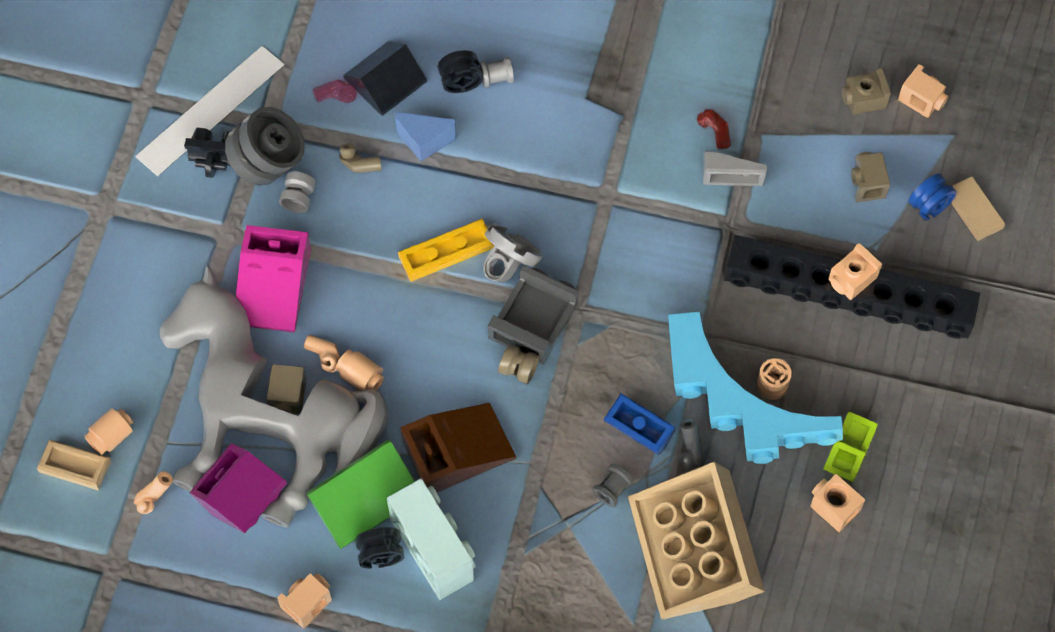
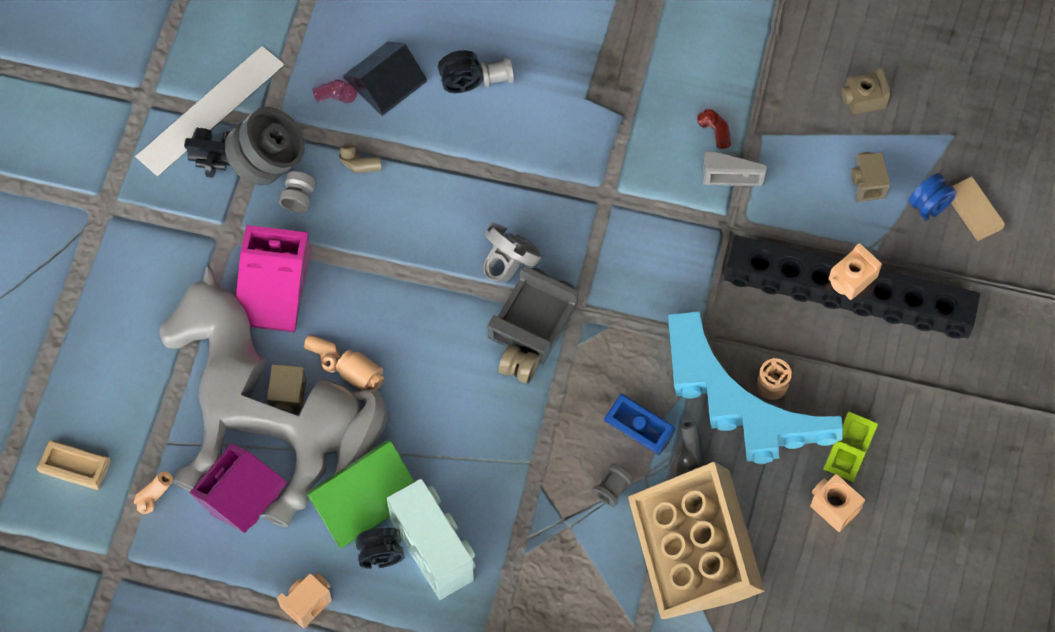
(109, 431): light nougat brick -> none
(425, 133): medium blue slope -> none
(445, 250): yellow tile -> none
(456, 445): reddish brown slope -> none
(923, 92): light nougat brick -> none

